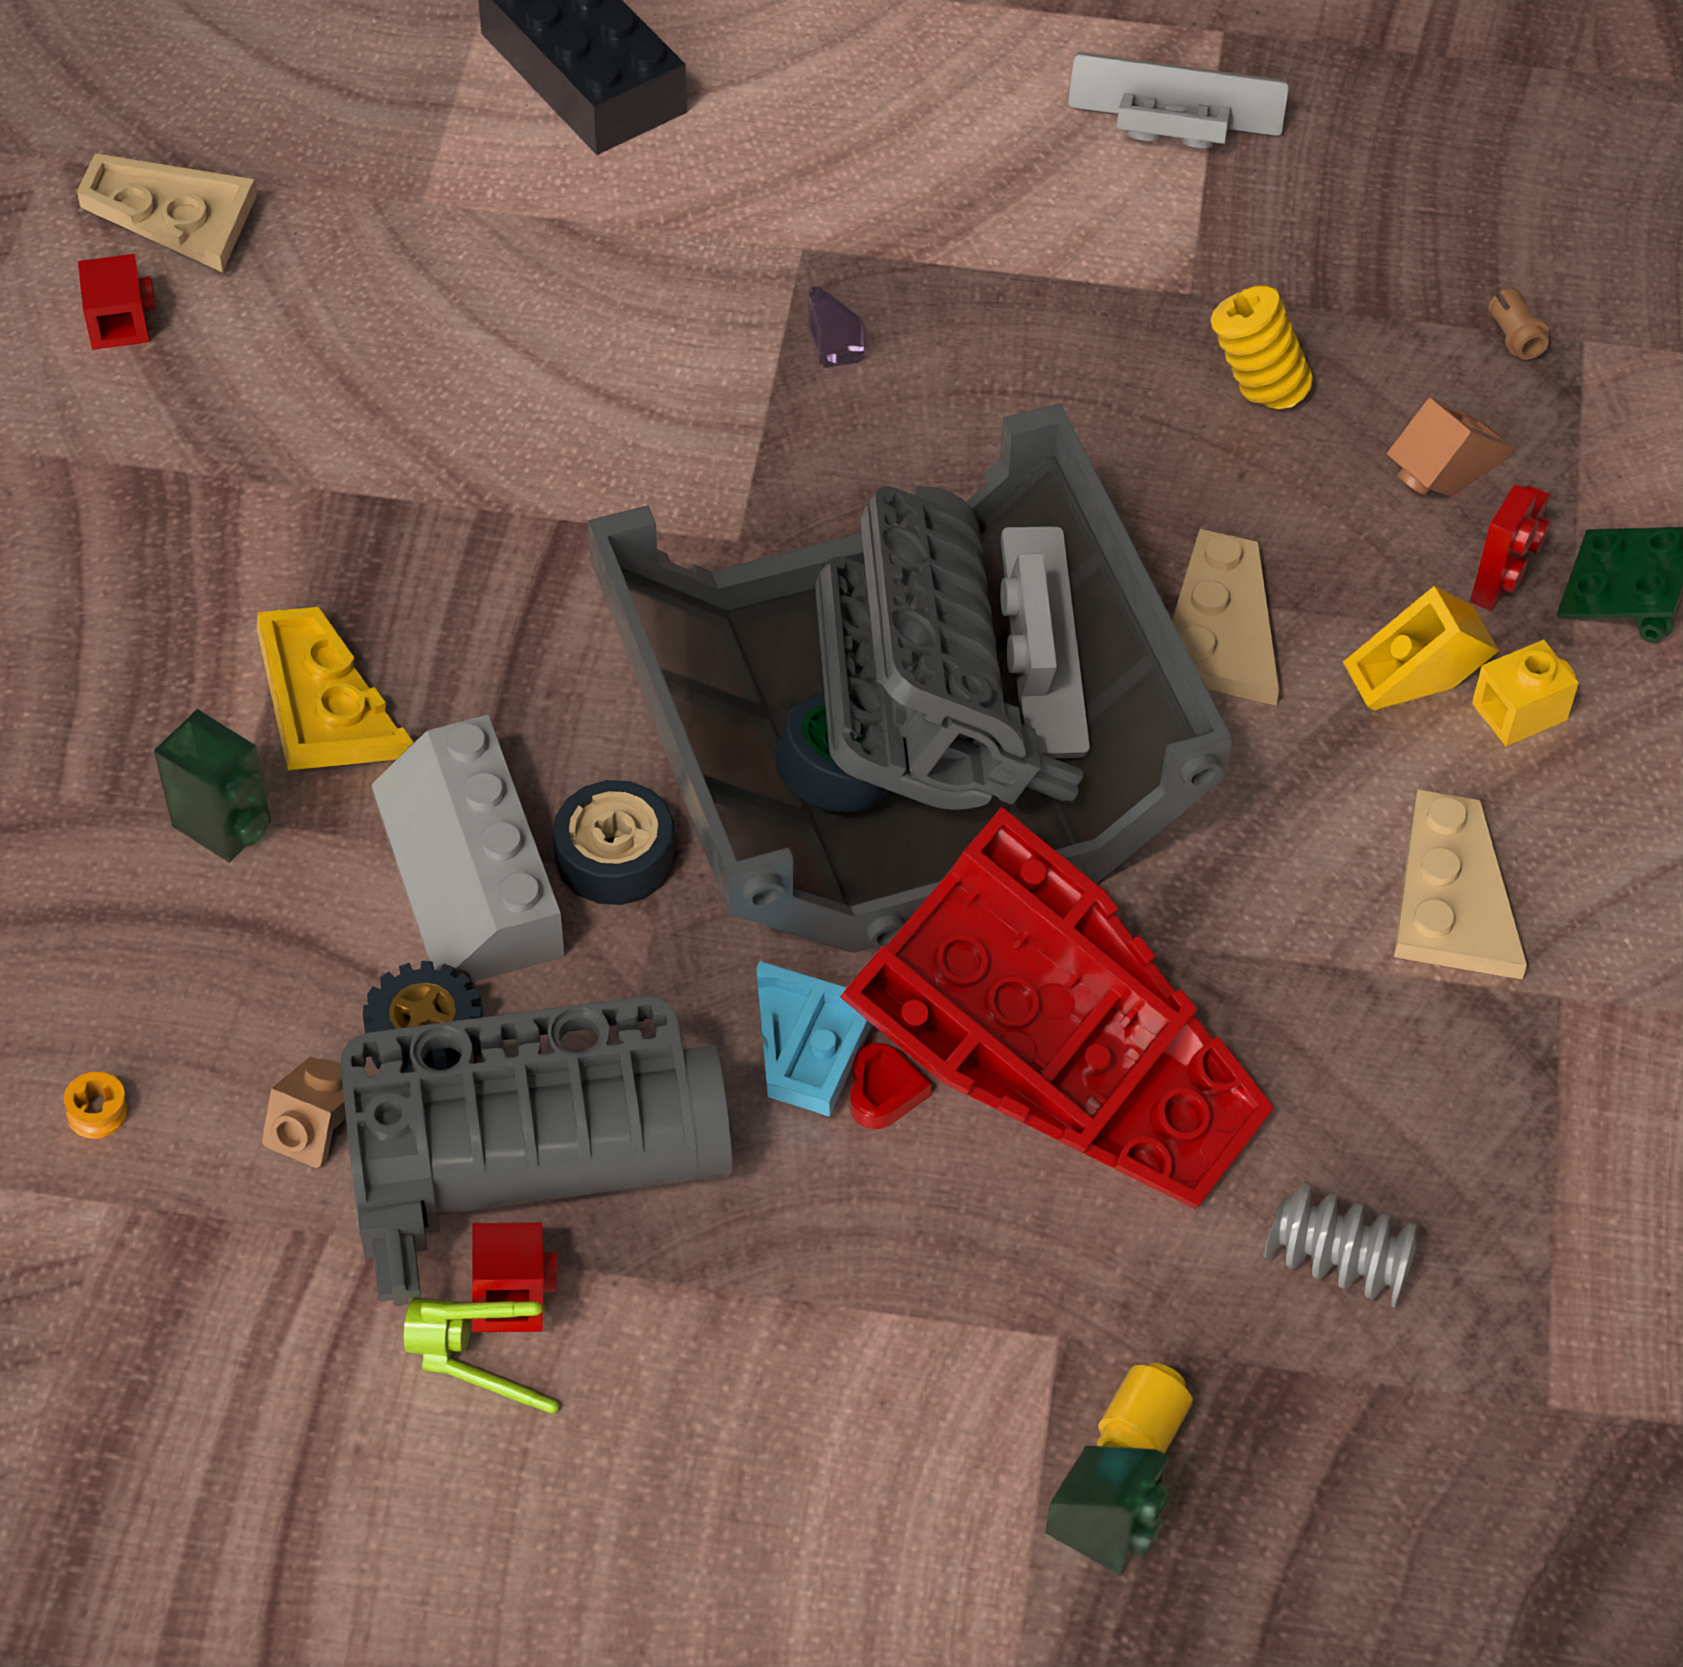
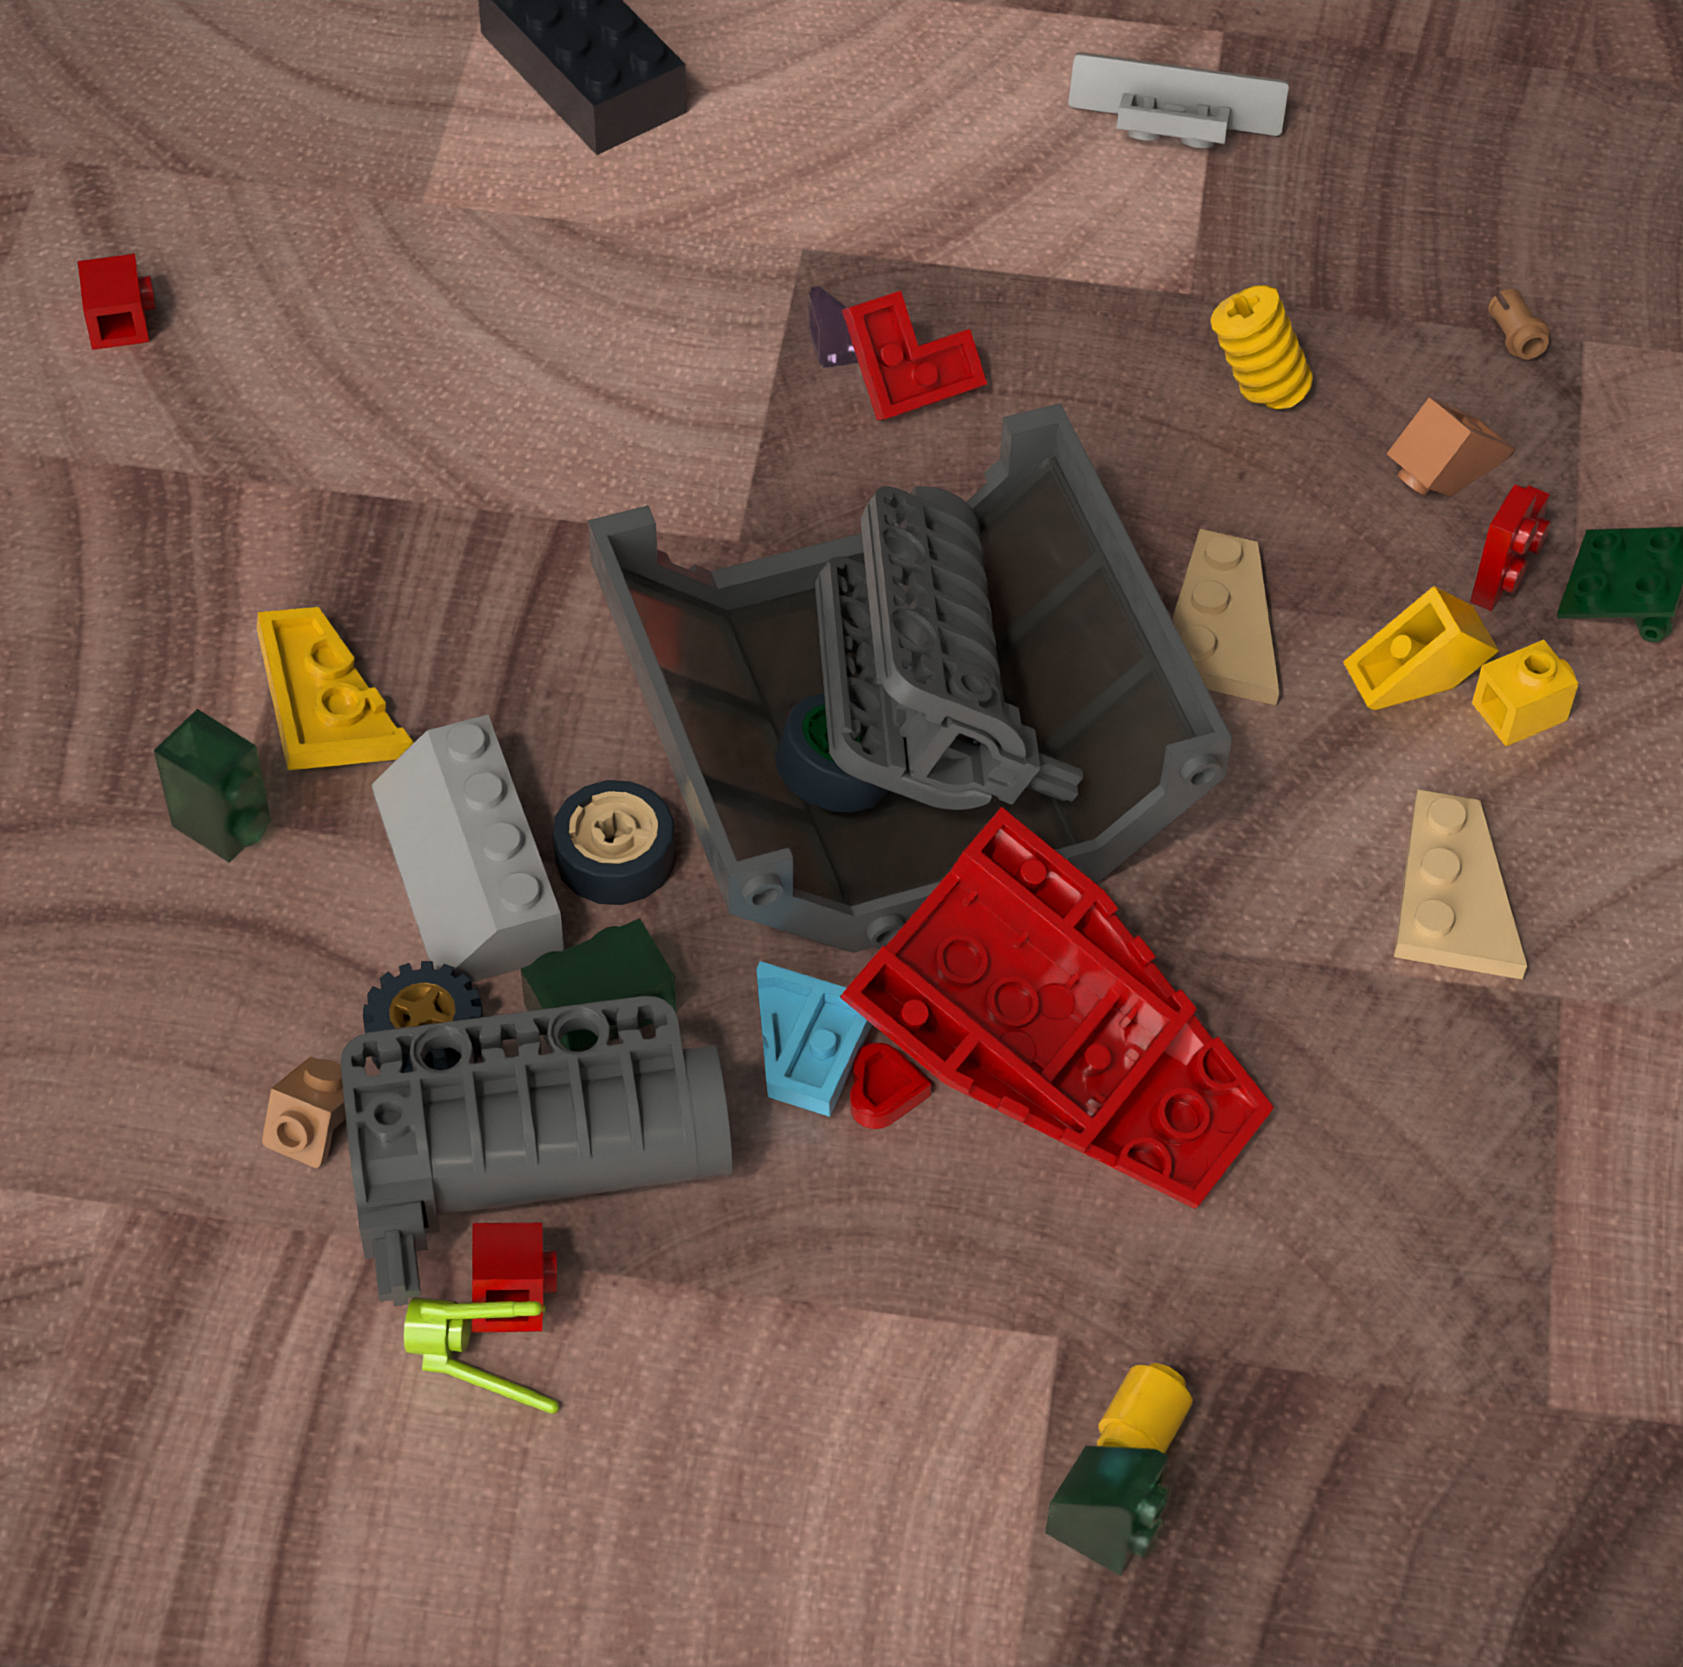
(77, 1103): light orange bush -> none
(171, 205): tan wing -> none
(604, 968): none -> clear green brick
(899, 370): none -> red plate
(1043, 639): light grey bracket -> none
(1342, 1243): light grey piece -> none

